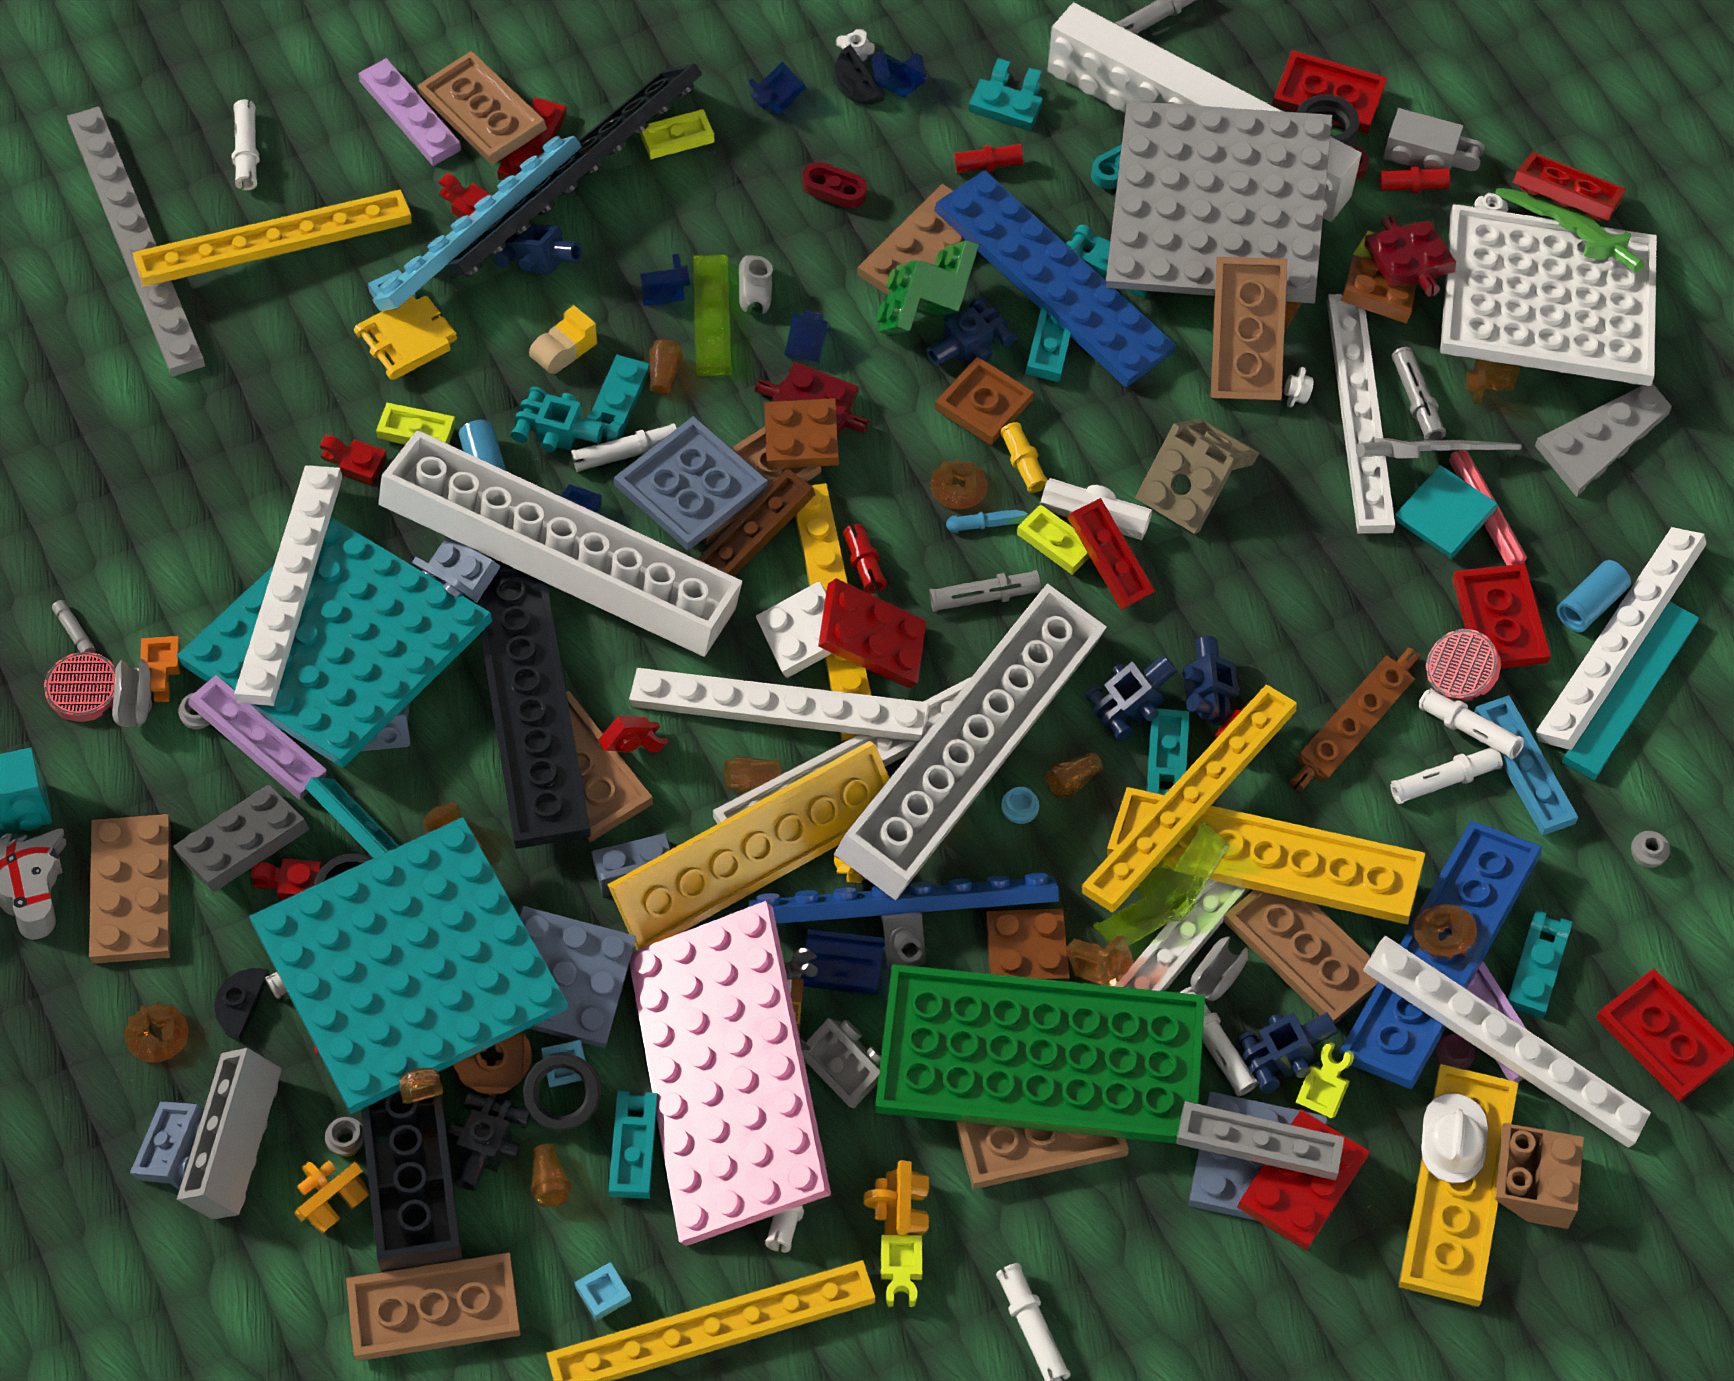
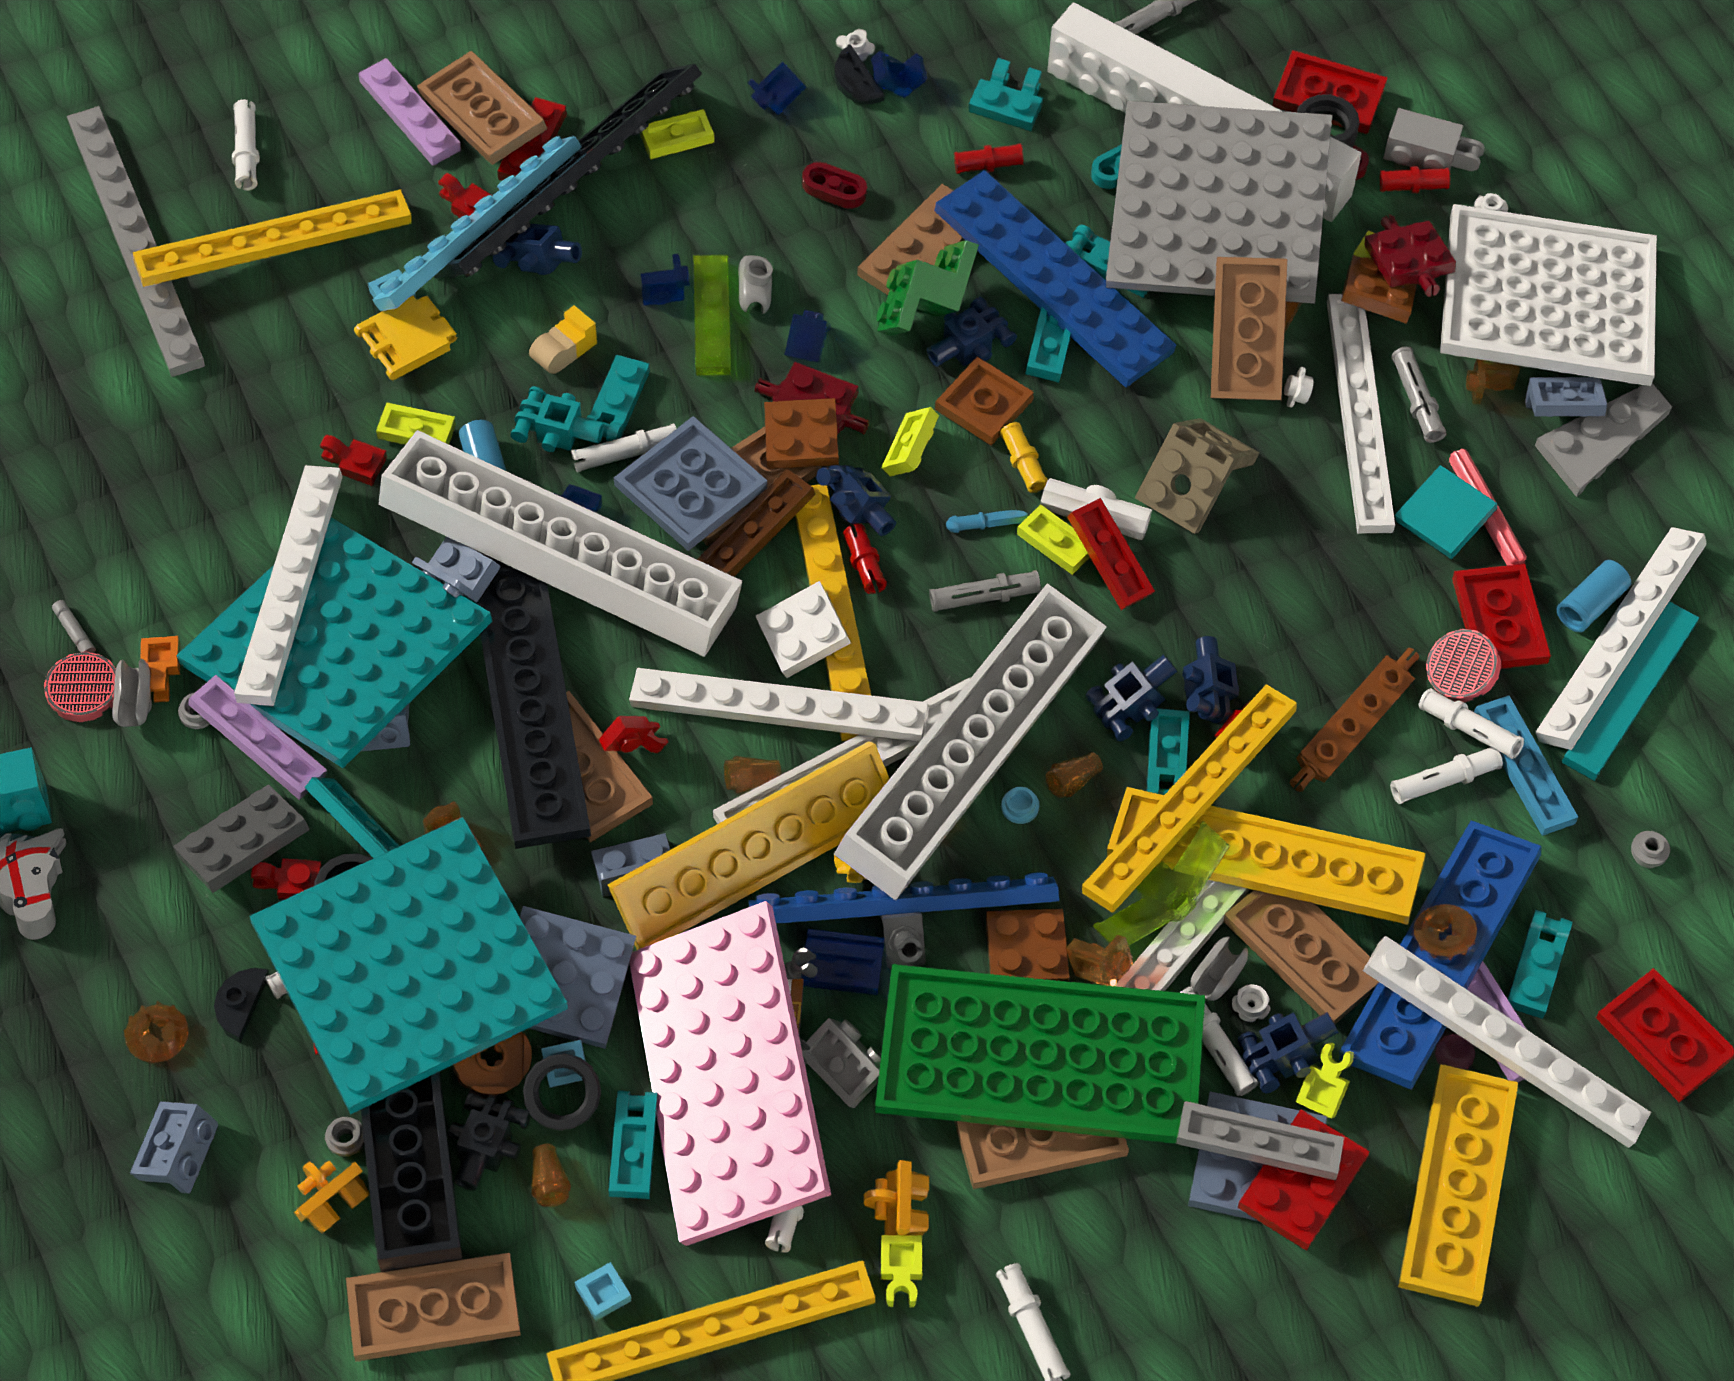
(130, 888): medium nougat plate -> none
(229, 1134): light grey brick -> none
(420, 1084): clear orange tile -> none
(664, 363): clear orange cone -> none
(858, 496): none -> dark blue piece
(872, 633): red plate -> none
(910, 441): none -> neon yellow plate
(954, 495): clear orange gear -> none
(1253, 994): none -> white plate
(1405, 449): light grey sword -> none
(1454, 1138): white piece -> none
(1539, 1174): medium nougat slope -> none
(1566, 396): none -> sand blue bracket
(1569, 186): red plate -> none
(1600, 243): bright green sword -> none

